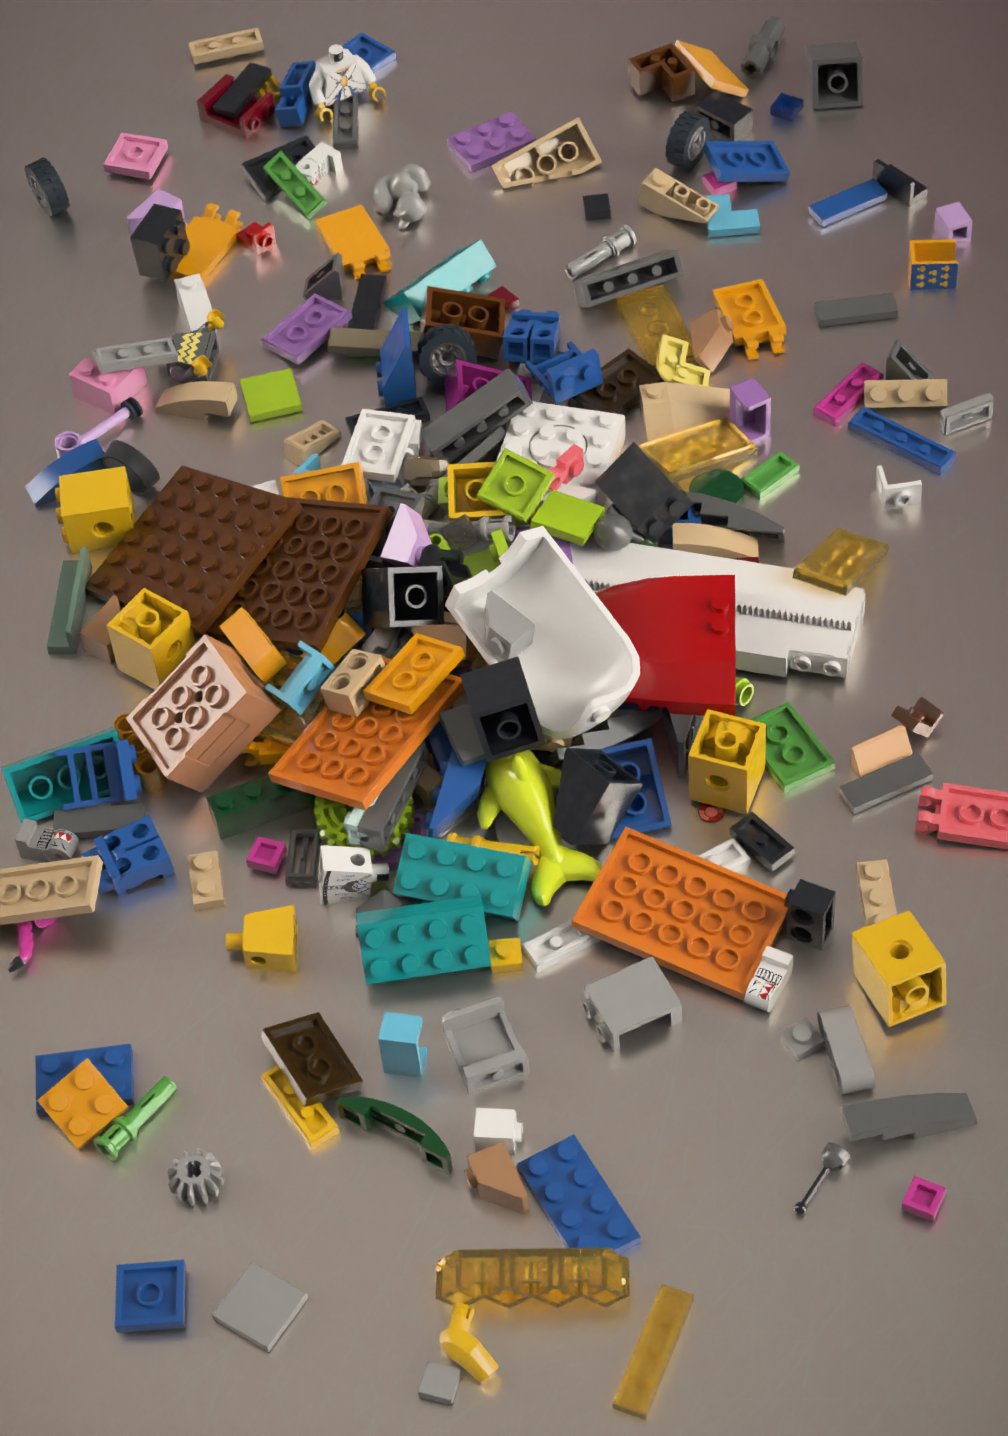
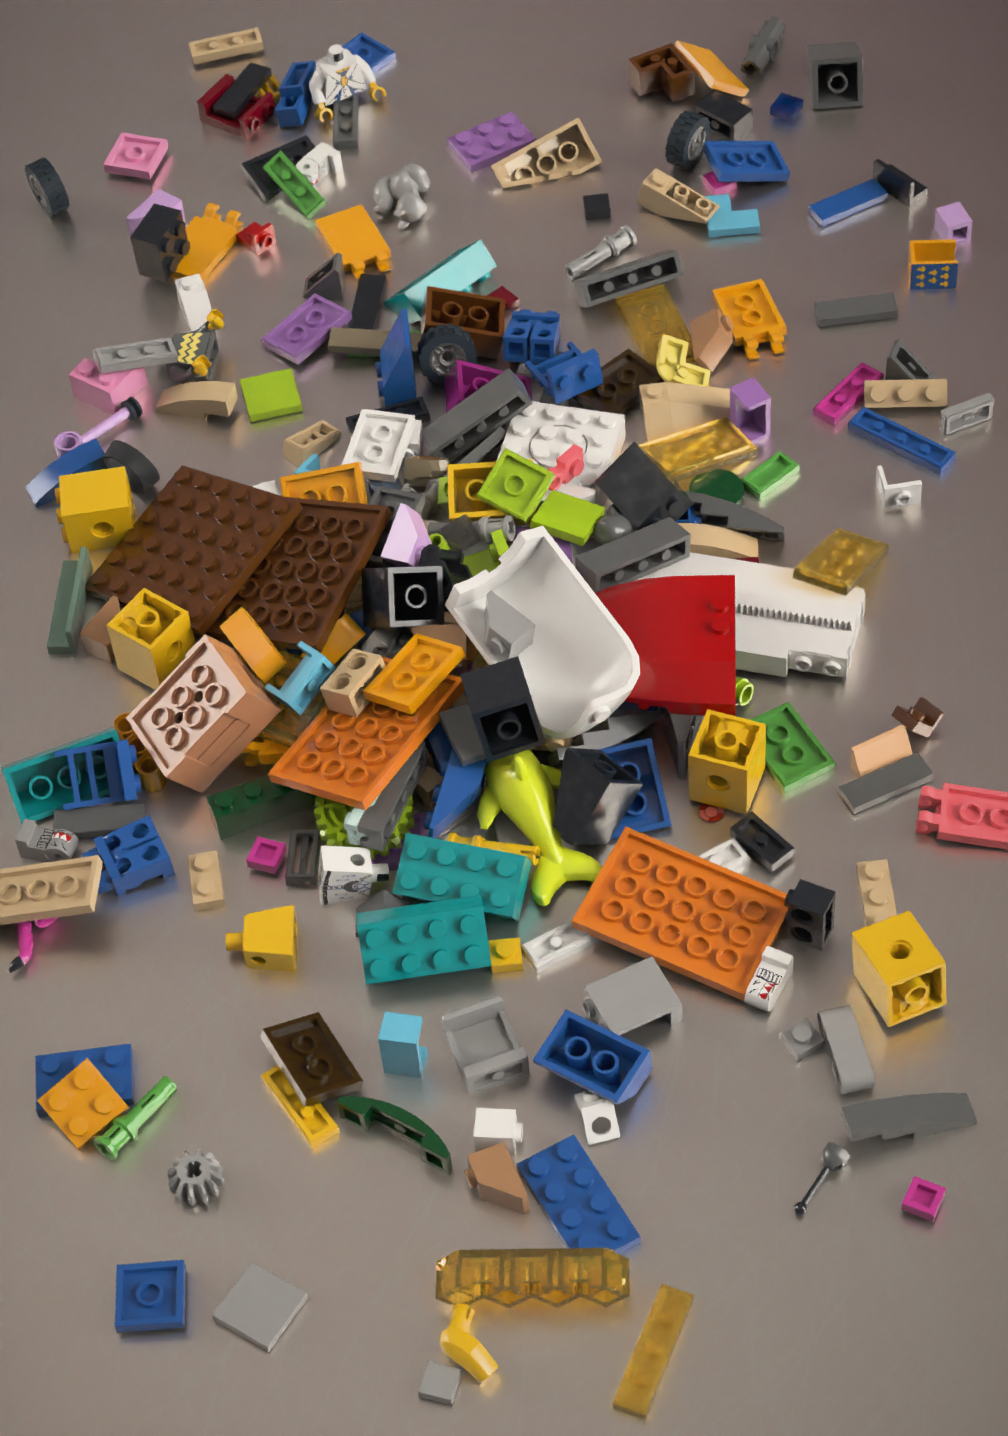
(595, 1058): none -> blue slope
(595, 1106): none -> white bracket
(634, 555): none -> dark grey brick

